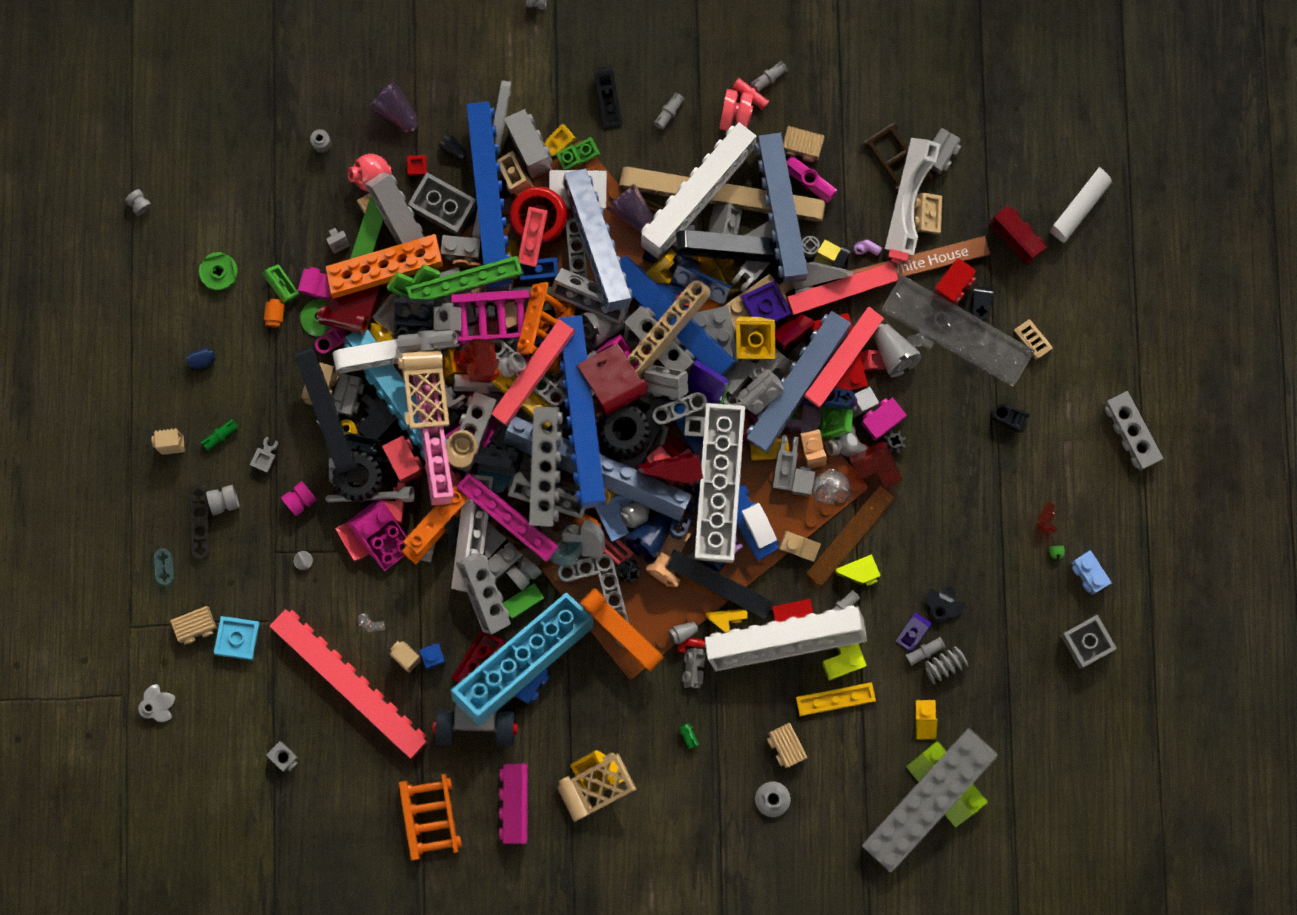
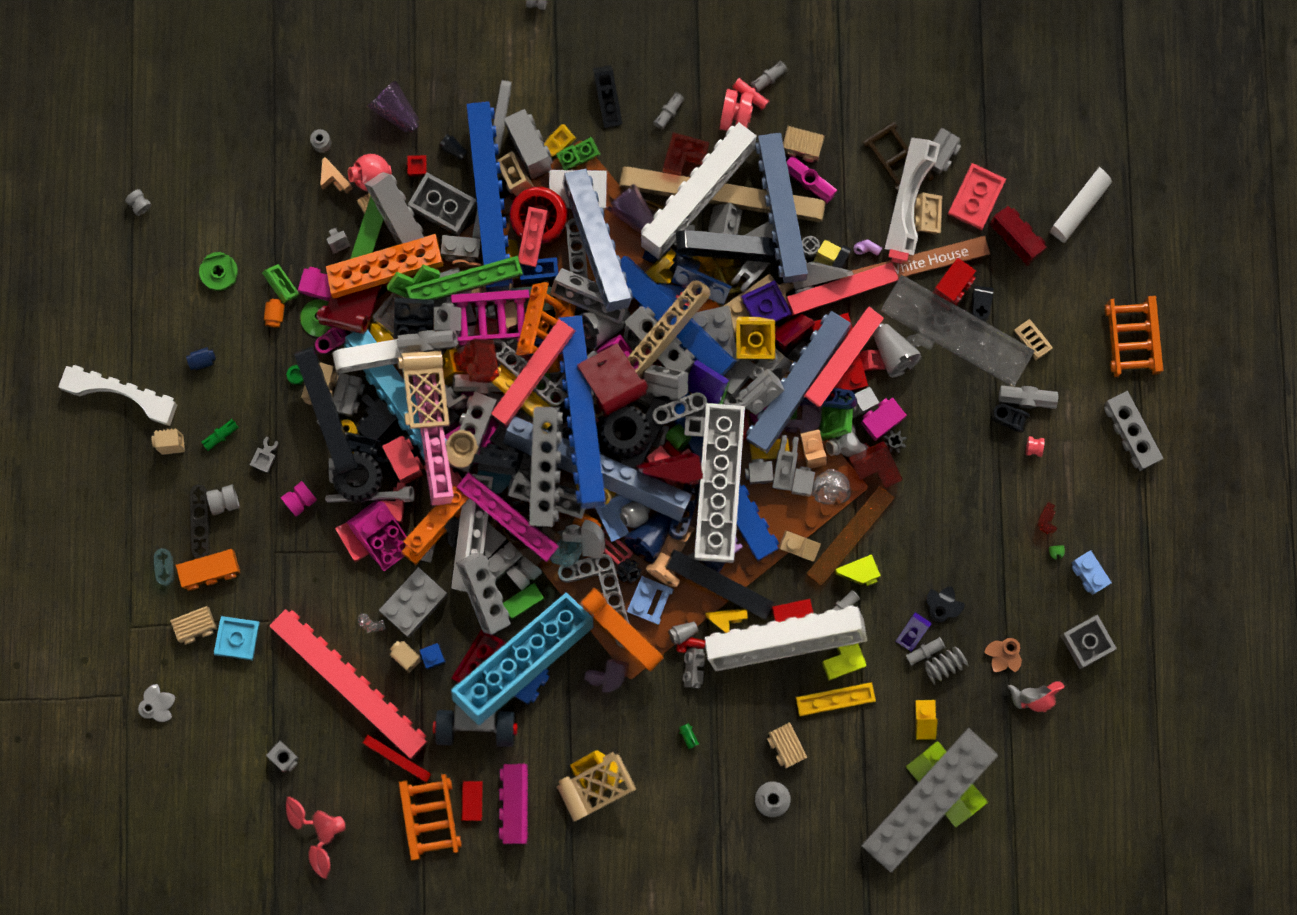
(81, 383): none -> white arch
(208, 569): none -> orange brick
(294, 375): none -> green tile
(303, 560): light grey tile -> none
(325, 827): none -> coral plant
(330, 173): none -> light nougat slope
(397, 758): none -> red beam
(413, 602): none -> light grey brick
(472, 800): none -> red tile
(512, 364): light grey wheel -> none
(613, 677): none -> clear purple brick
(643, 598): none -> light blue plate
(677, 437): none -> bright green brick
(684, 149): none -> clear red brick
(759, 472): none -> light grey brick
(759, 525): white slope -> none
(976, 196): none -> coral tile
(1002, 657): none -> nougat plate
(1028, 397): none -> light grey piece
(1035, 446): none -> coral wheel
(1036, 699): none -> hair
(1152, 344): none -> orange fence

